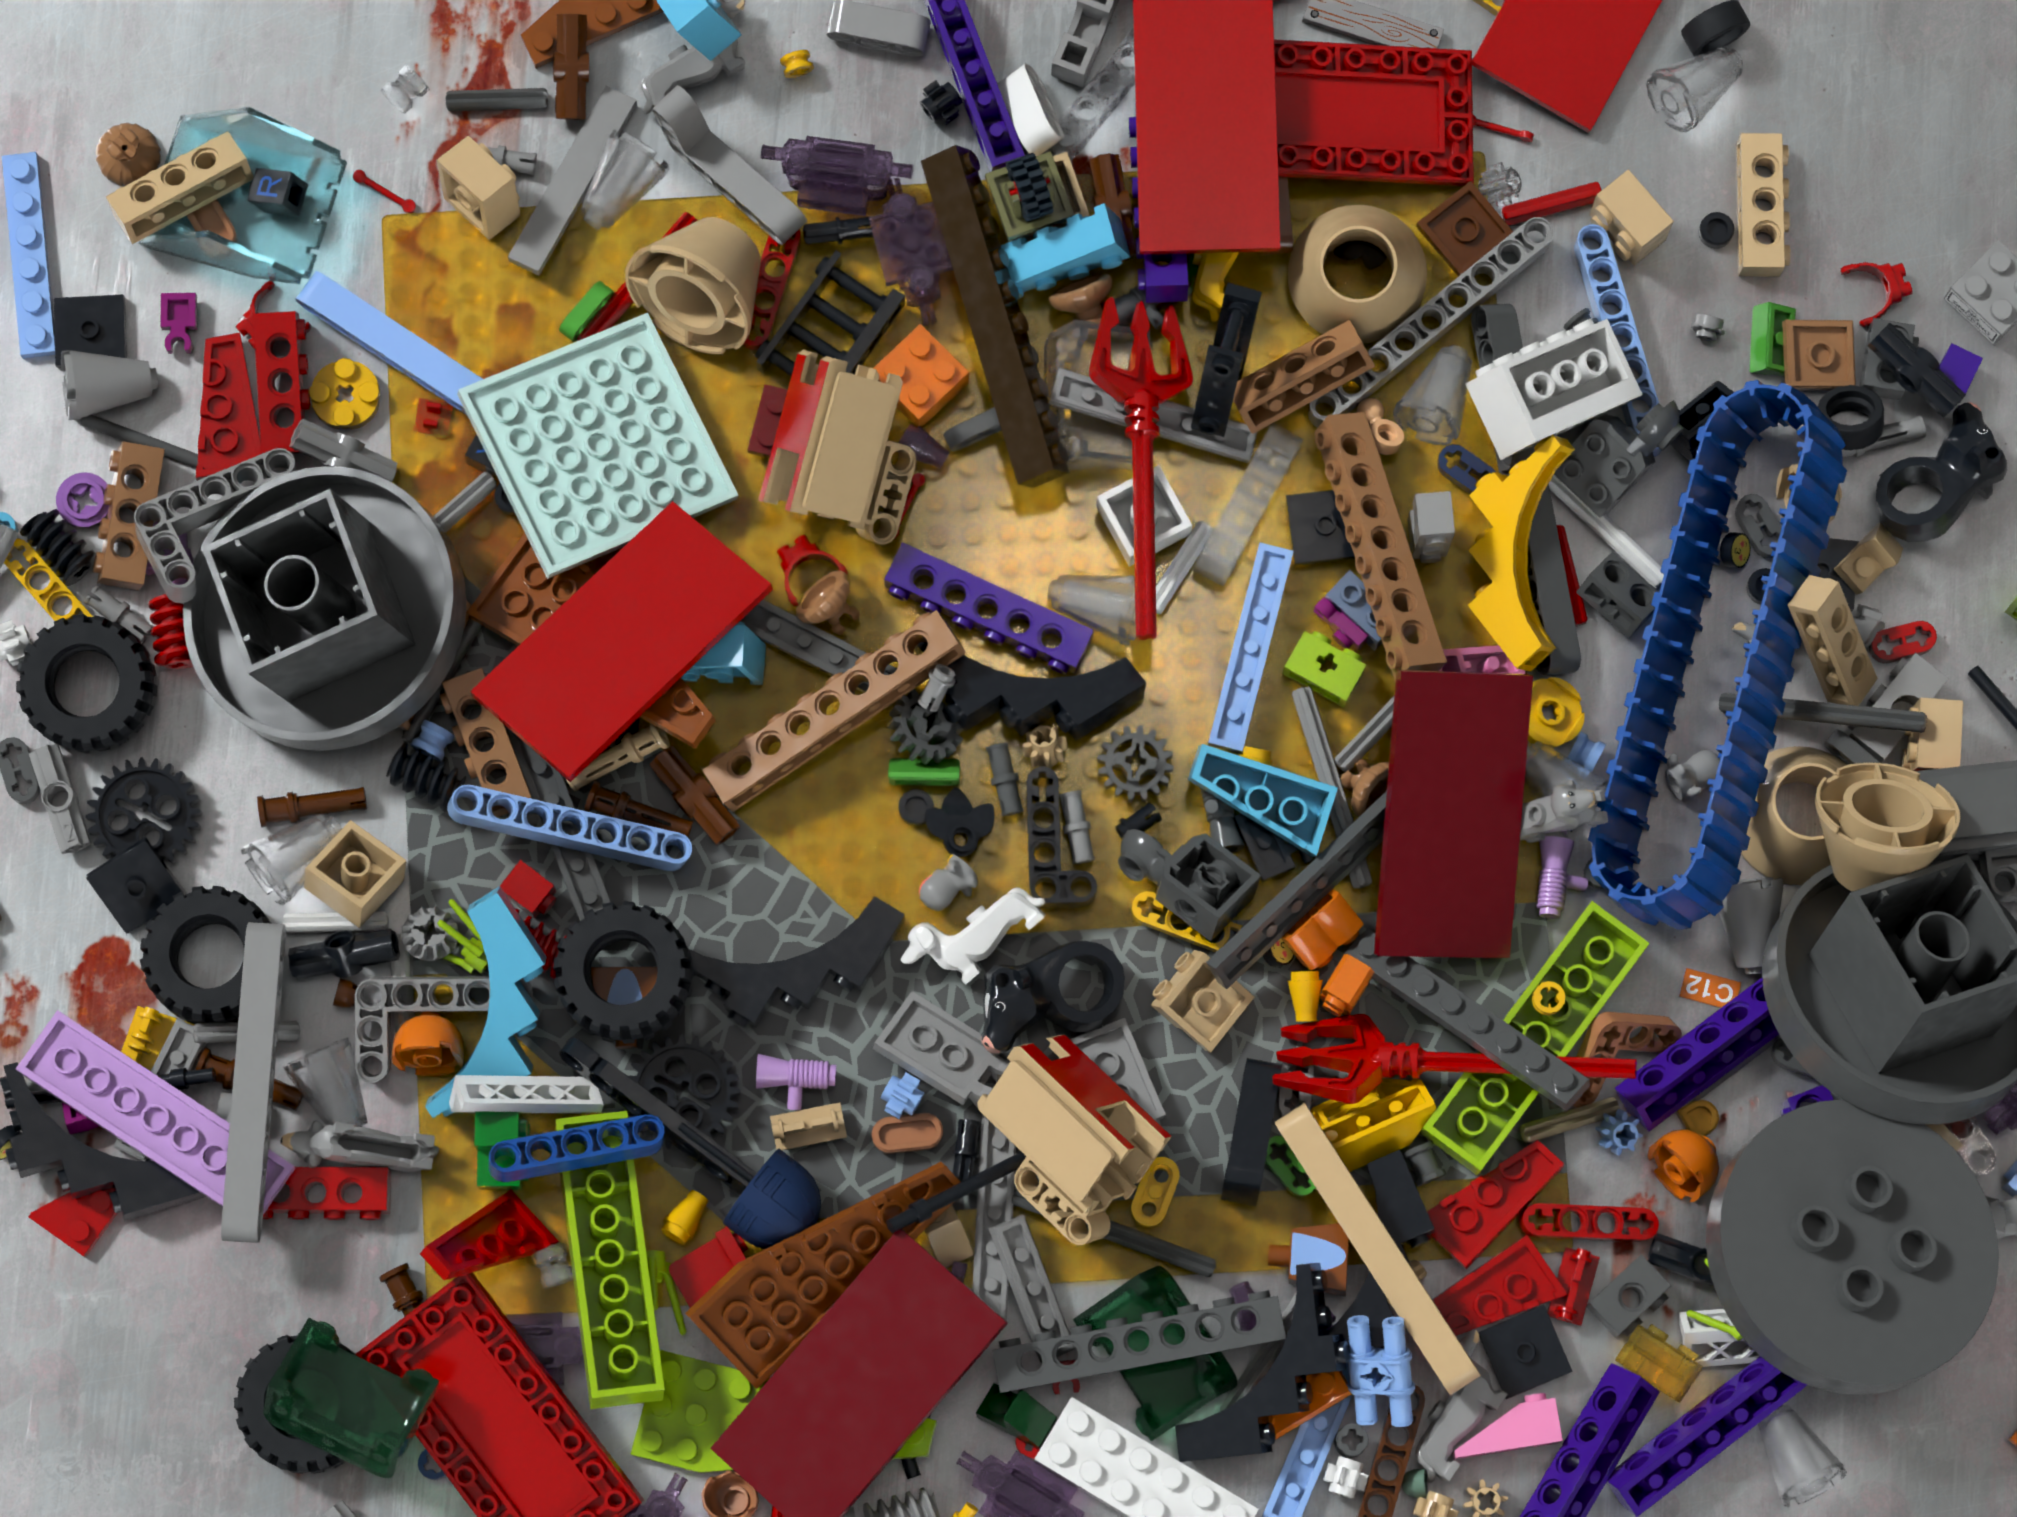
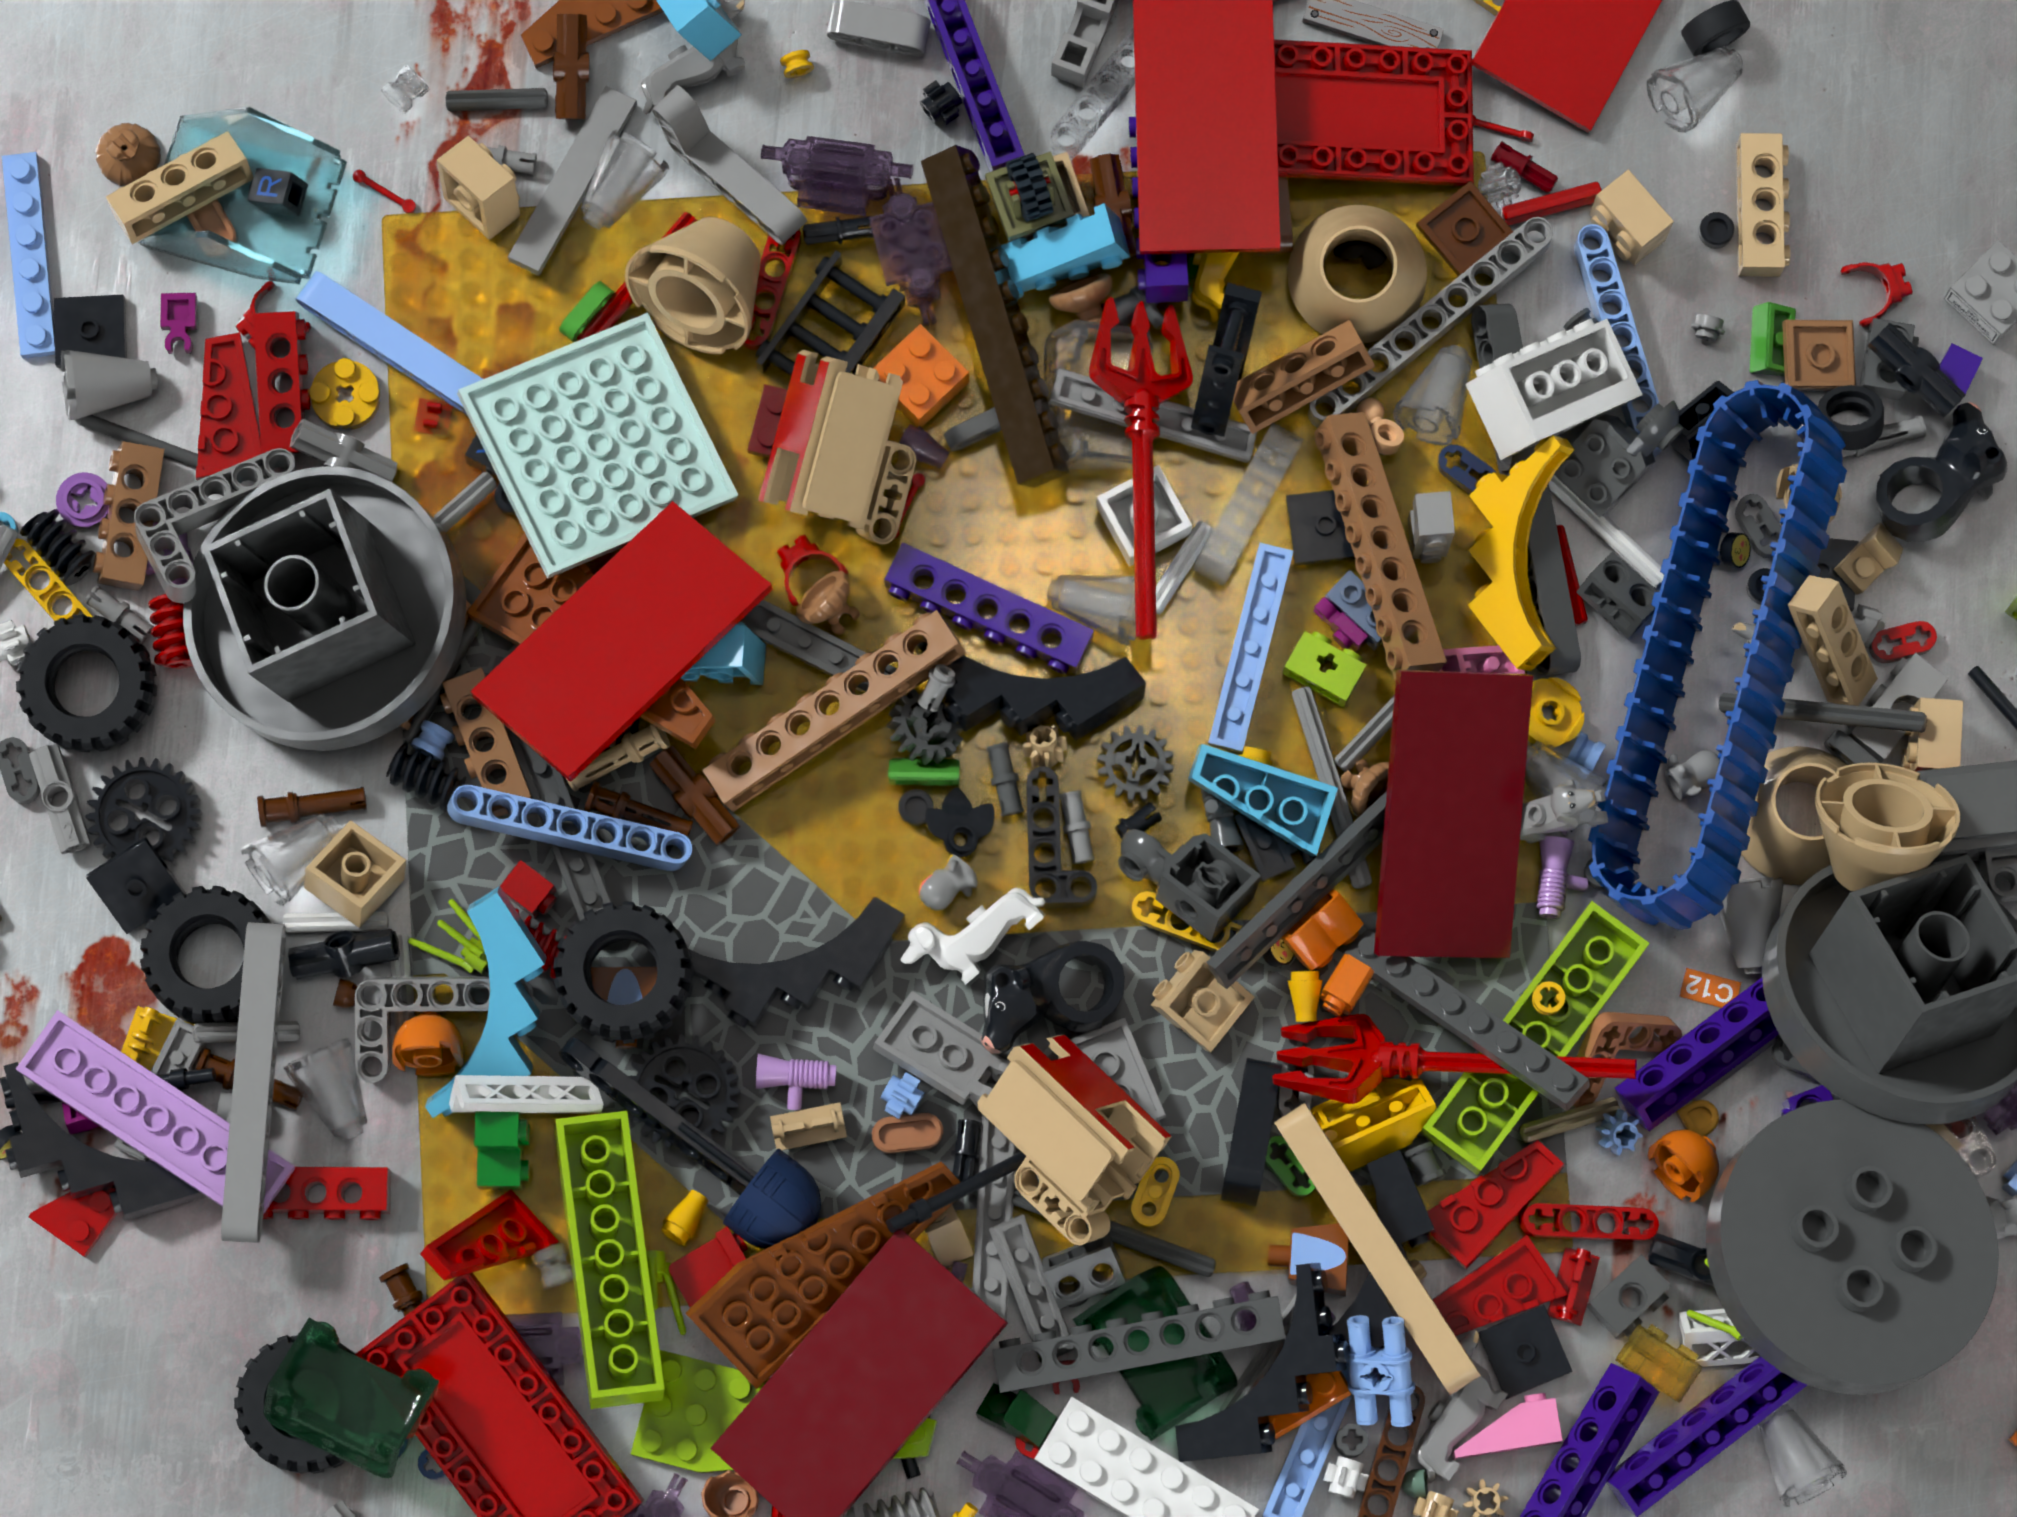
(362, 1147): light grey animal -> none
(438, 945): light grey gear -> none
(562, 1160): blue beam -> none
(1030, 110): white beam -> none
(1080, 1263): none -> dark grey brick
(1525, 167): none -> dark red axle

